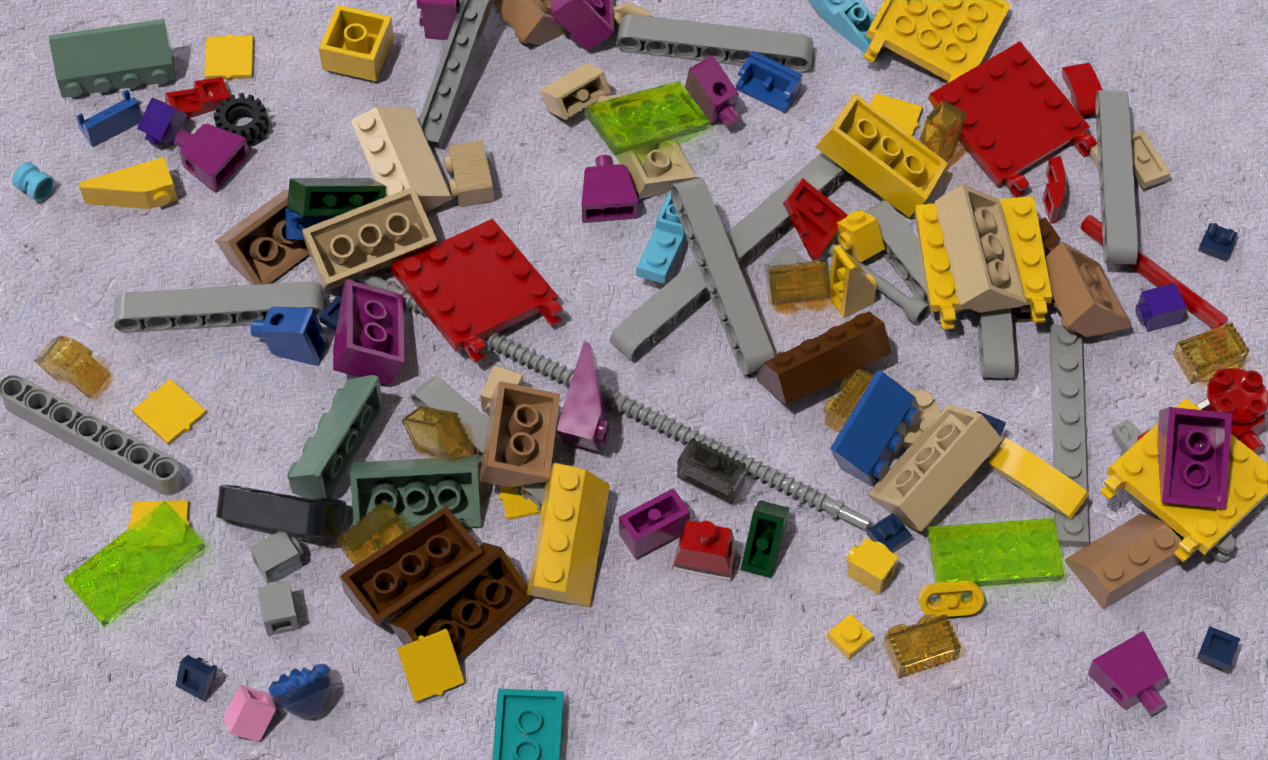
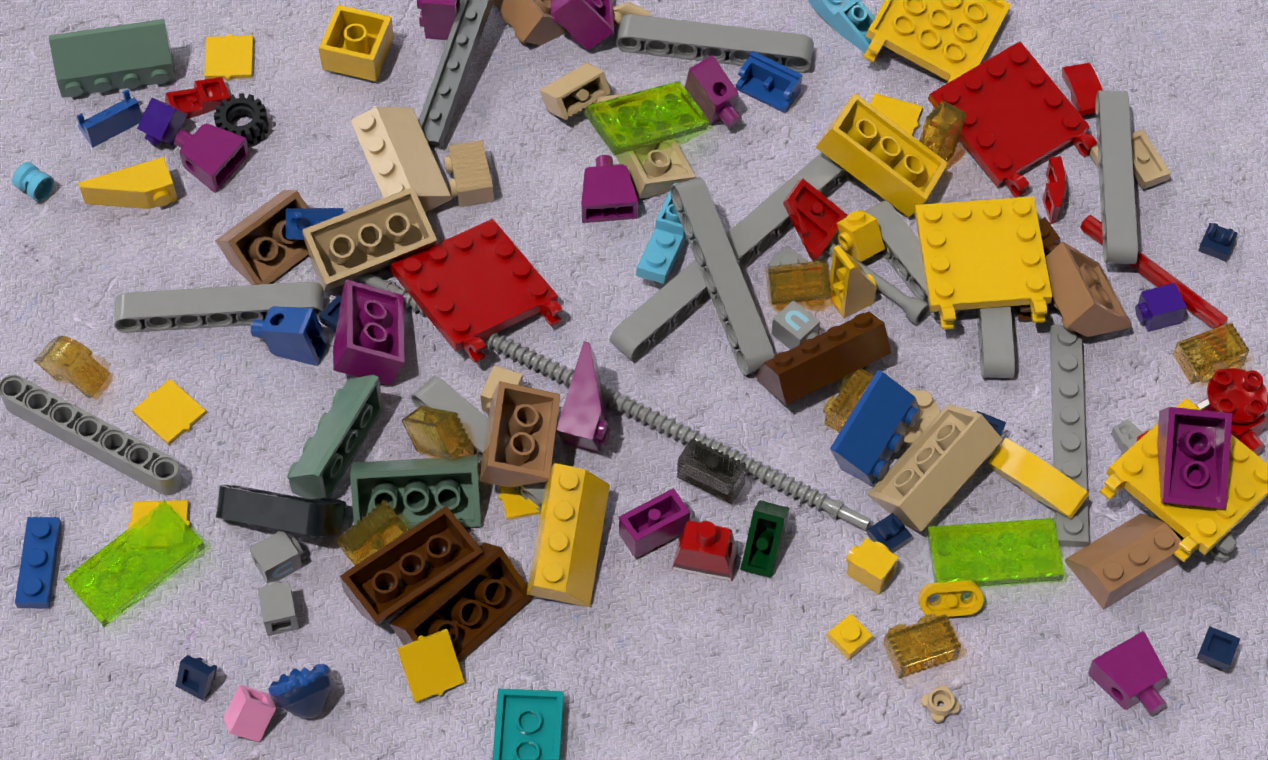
(38, 562): none -> blue plate
(332, 195): dark green brick -> none
(794, 325): none -> light grey brick
(943, 695): none -> tan plate
(979, 250): tan slope -> none

